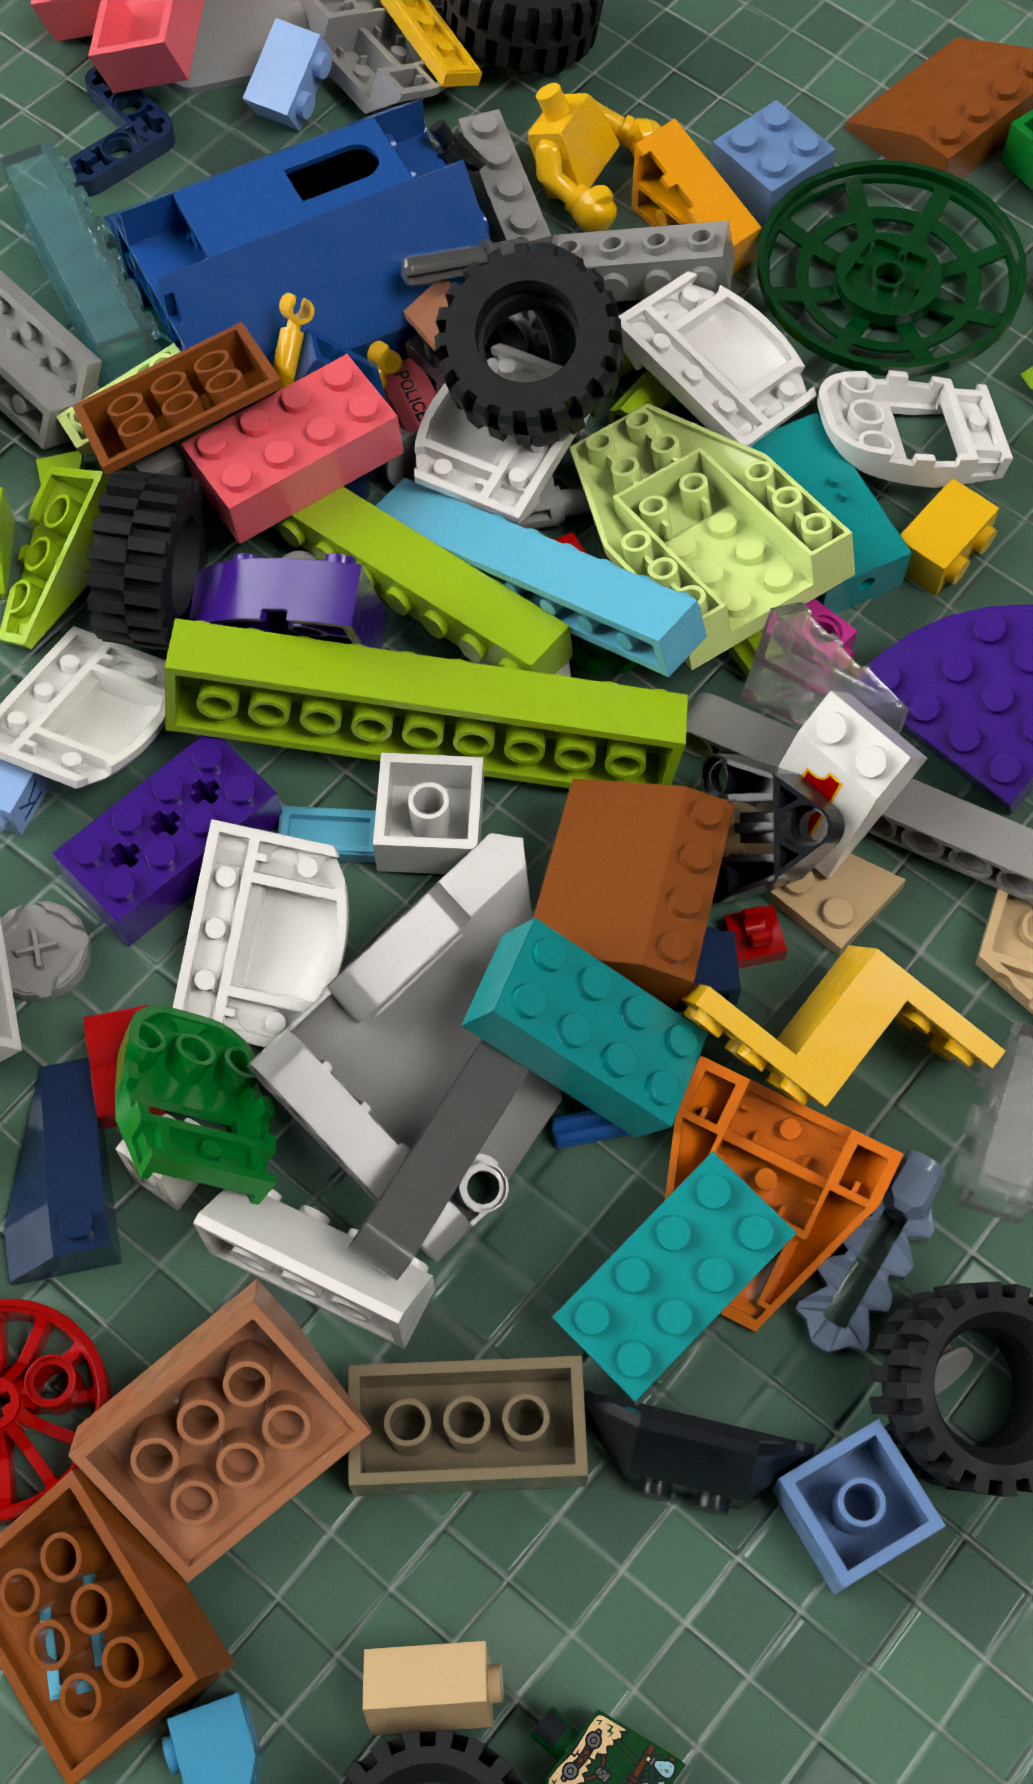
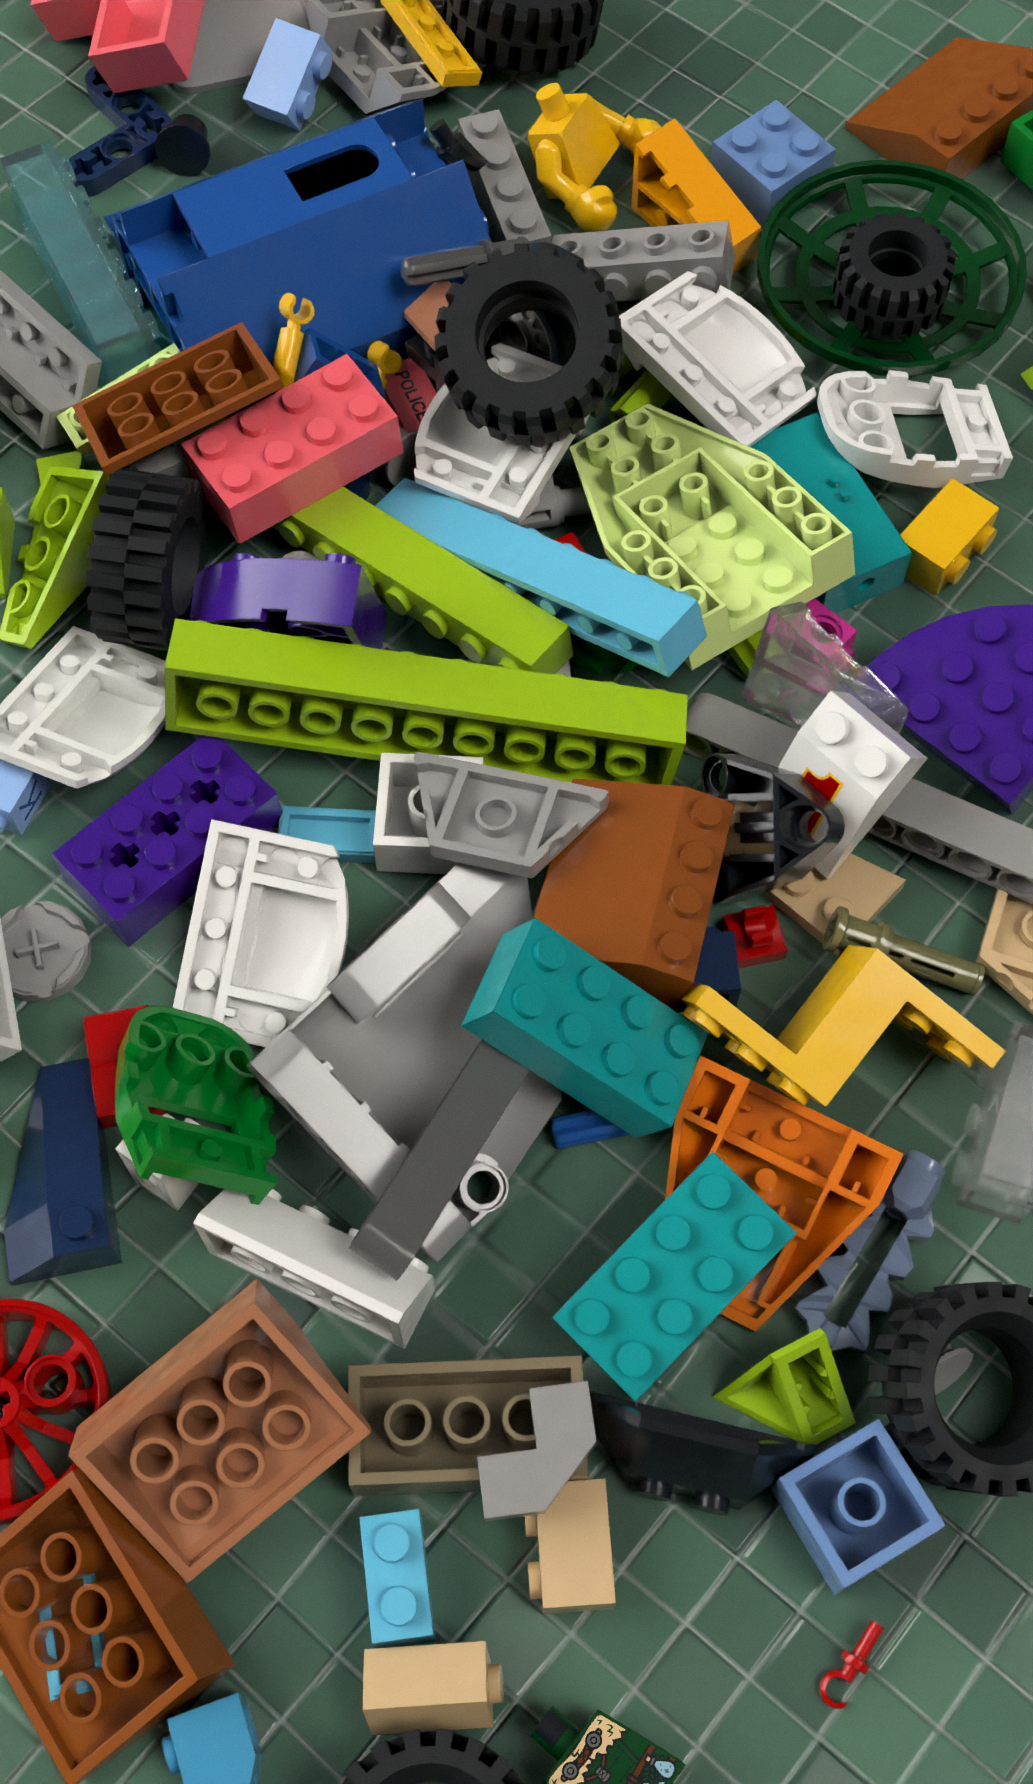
(184, 145): none -> black piece
(397, 1579): none -> medium azure brick
(501, 815): none -> light grey wing
(532, 1479): none -> light grey tile
(573, 1551): none -> tan brick
(794, 1391): none -> lime slope
(853, 1664): none -> red hand
(893, 275): none -> black tyre
(908, 954): none -> olive pin

